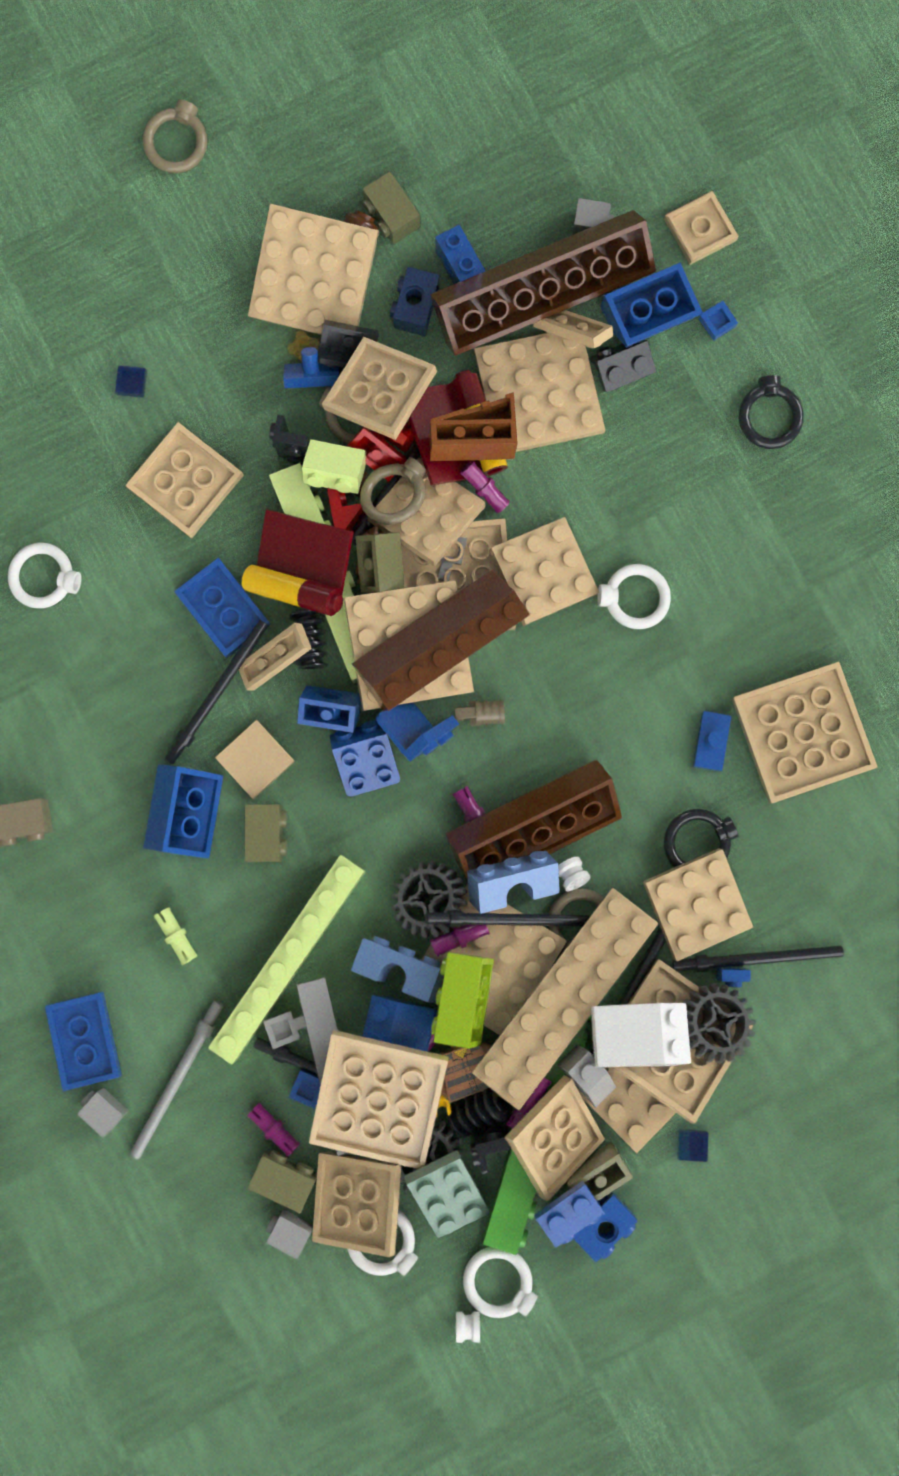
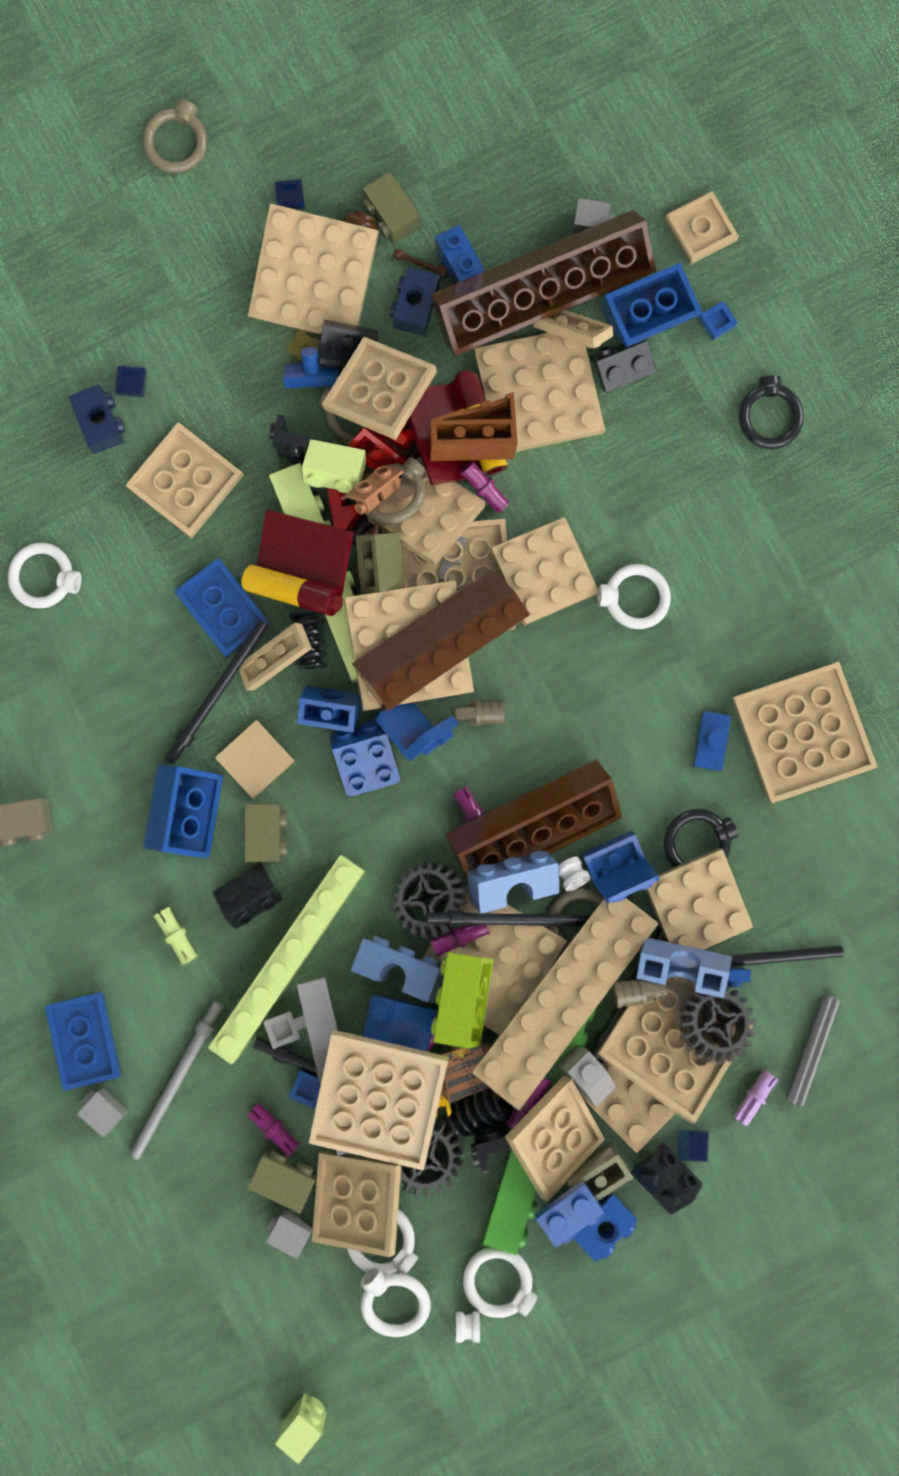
(87, 406): none -> dark blue brick
(247, 896): none -> black bracket
(290, 194): none -> clear blue tile
(301, 1428): none -> yellowish green brick
(375, 1284): none -> white piece
(383, 482): none -> nougat hinge
(440, 270): none -> reddish brown hinge
(447, 1194): plate -> none
(619, 868): none -> blue bracket
(637, 992): none -> dark tan hinge
(640, 1035): white slope -> none
(667, 1179): none -> black bracket
(704, 968): none -> medium blue arch
(755, 1097): none -> lavender axle
(813, 1050): none -> light grey axle

